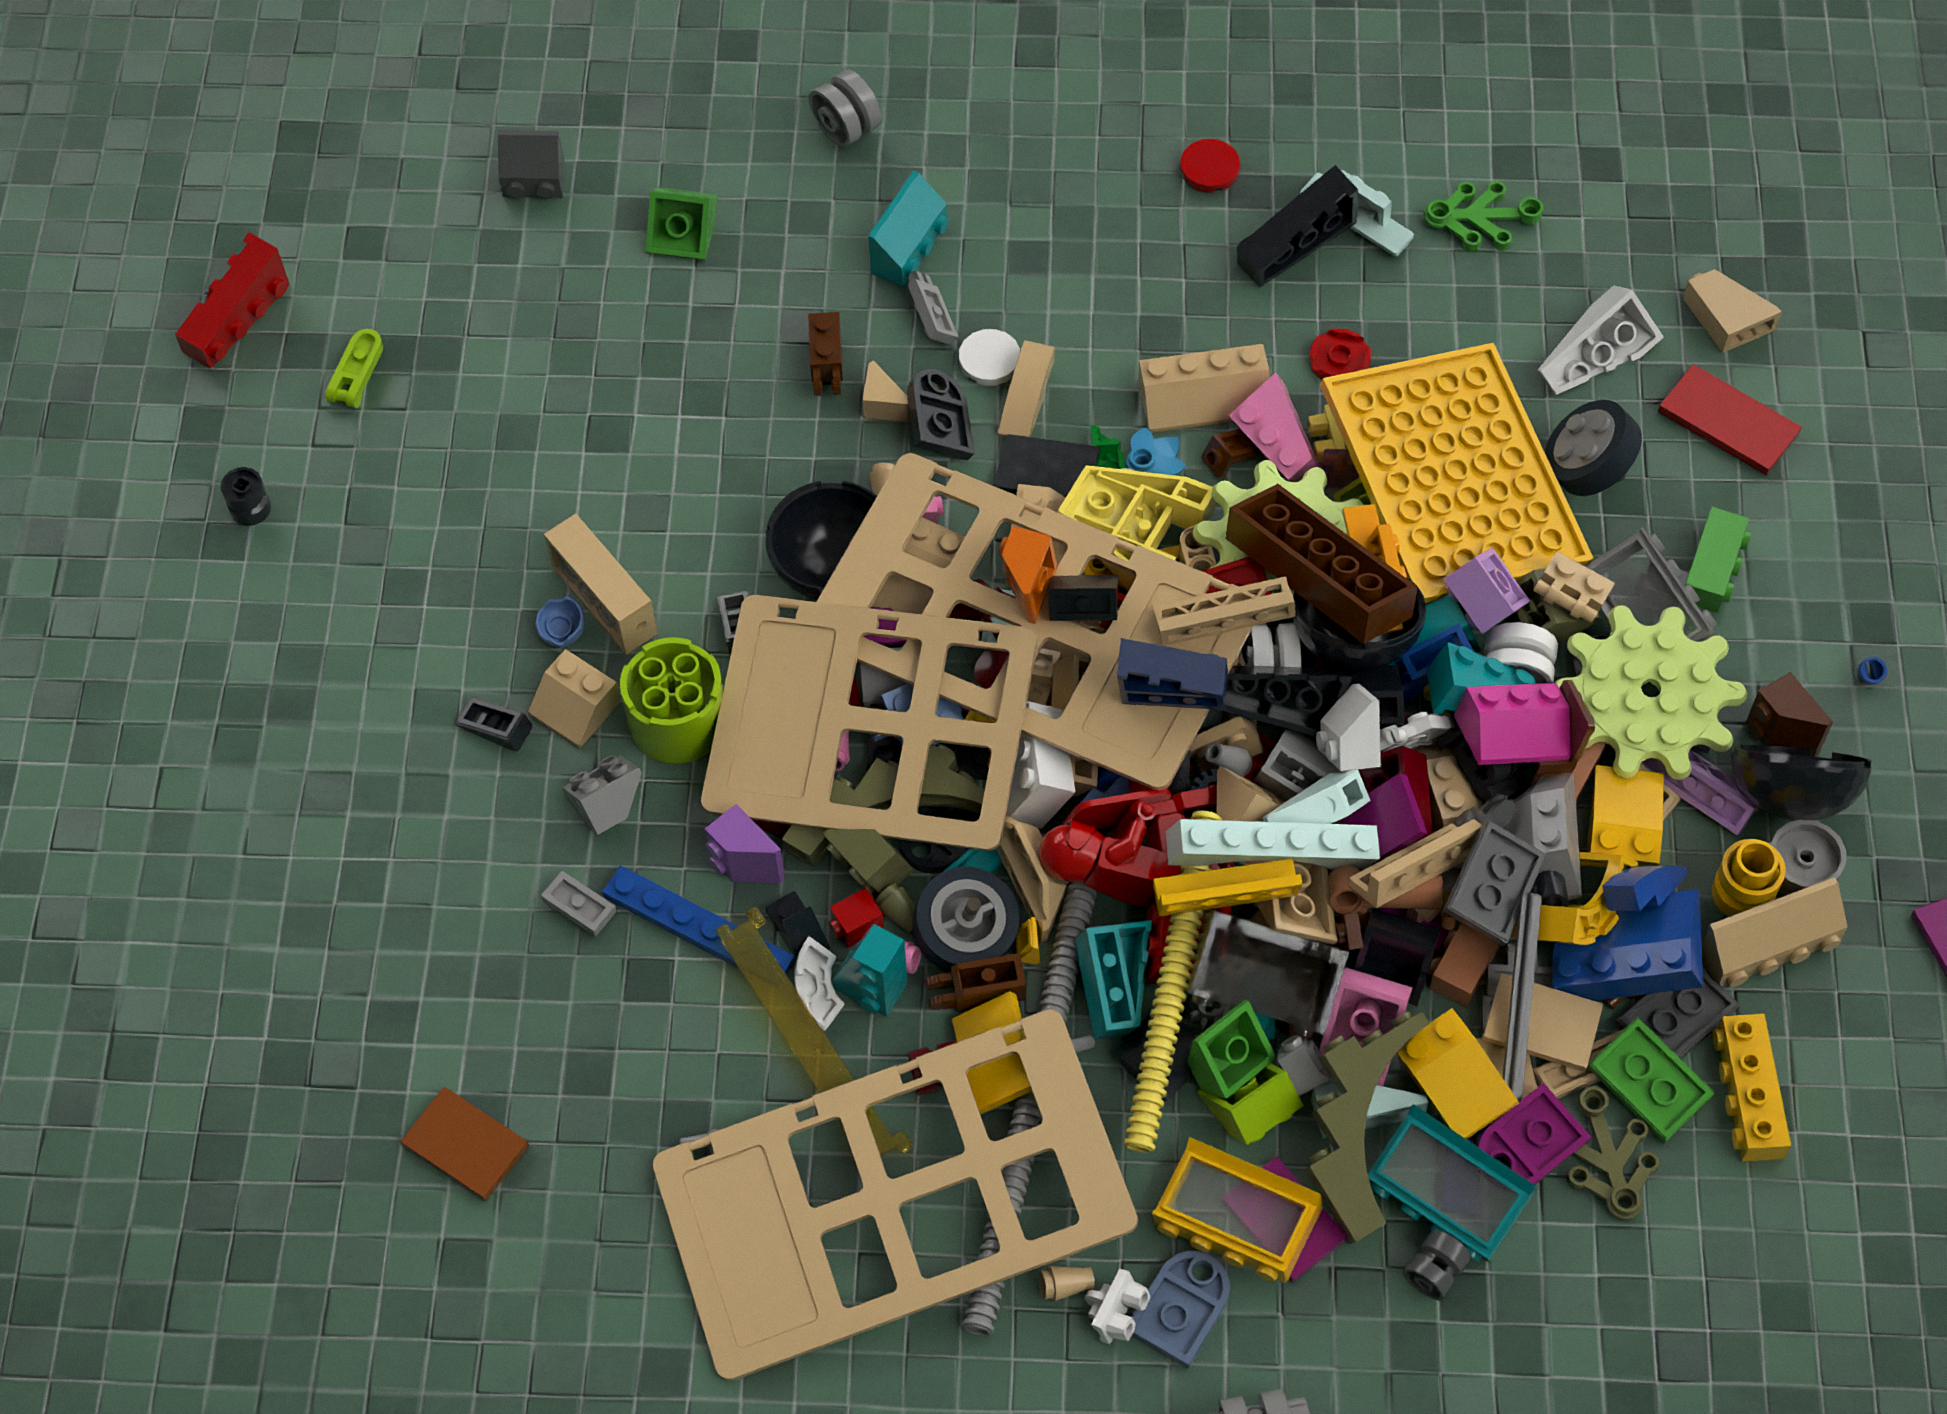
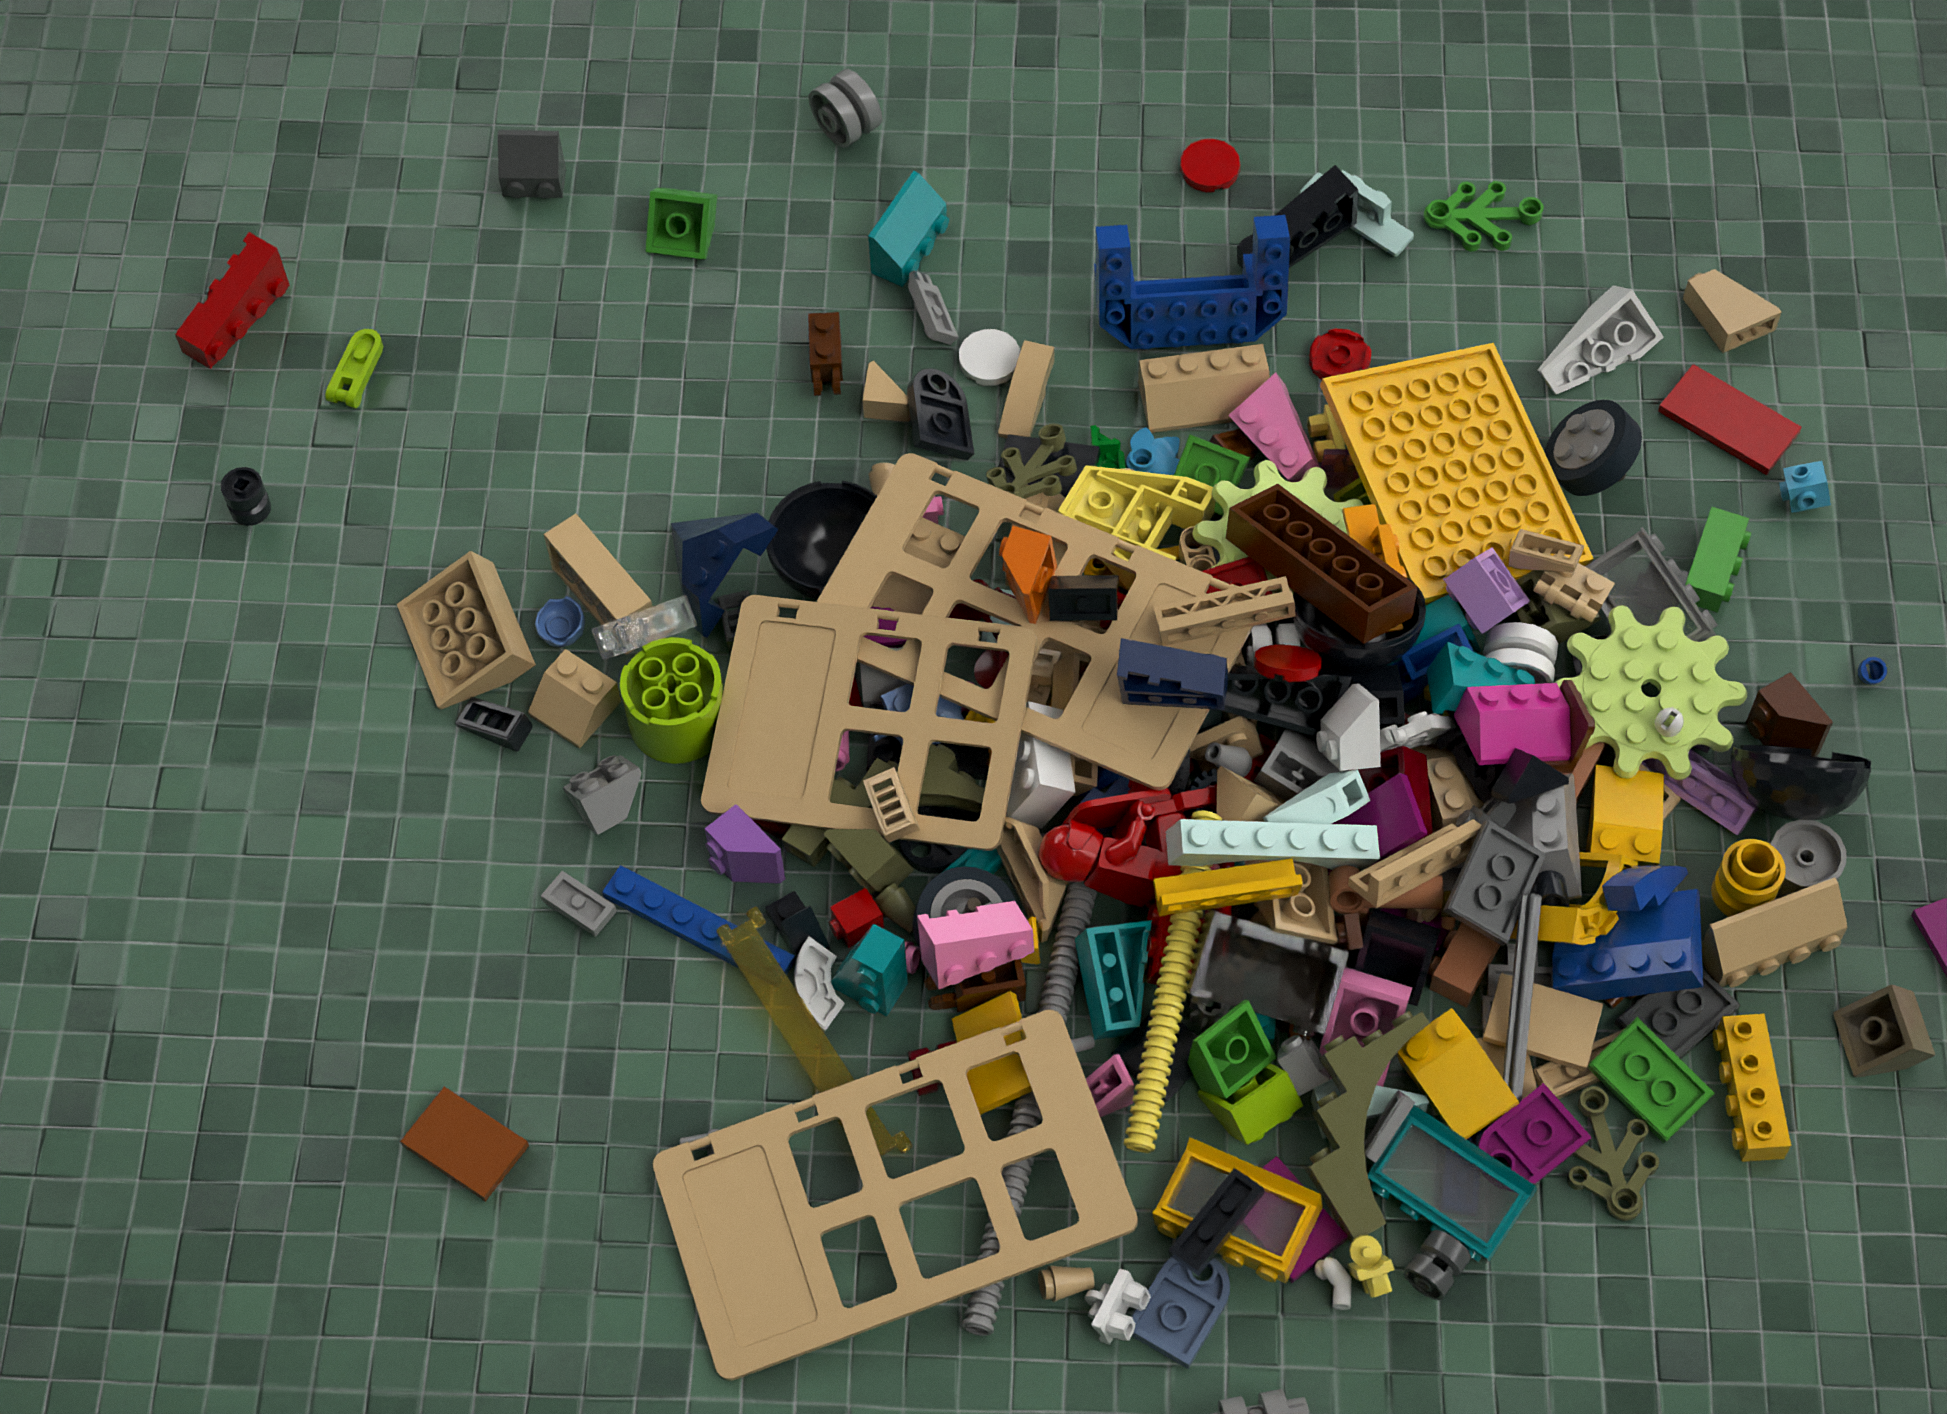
(465, 631): none -> tan slope
(644, 627): none -> clear slope
(706, 553): none -> dark blue wedge
(902, 827): none -> tan slope
(973, 942): none -> bright pink wedge
(1052, 440): none -> olive plant
(1111, 1086): none -> bright pink slope
(1193, 308): none -> blue wedge
(1211, 464): none -> bright green tile
(1216, 1221): none -> black plate
(1291, 661): none -> red tile
(1339, 1278): none -> white arm
(1370, 1265): none -> light yellow hips
(1387, 1125): none -> light grey tile
(1526, 777): none -> black slope
(1534, 552): none -> tan slope
(1676, 725): none -> white hinge
(1805, 486): none -> medium azure brick
(1884, 1032): none -> dark tan slope

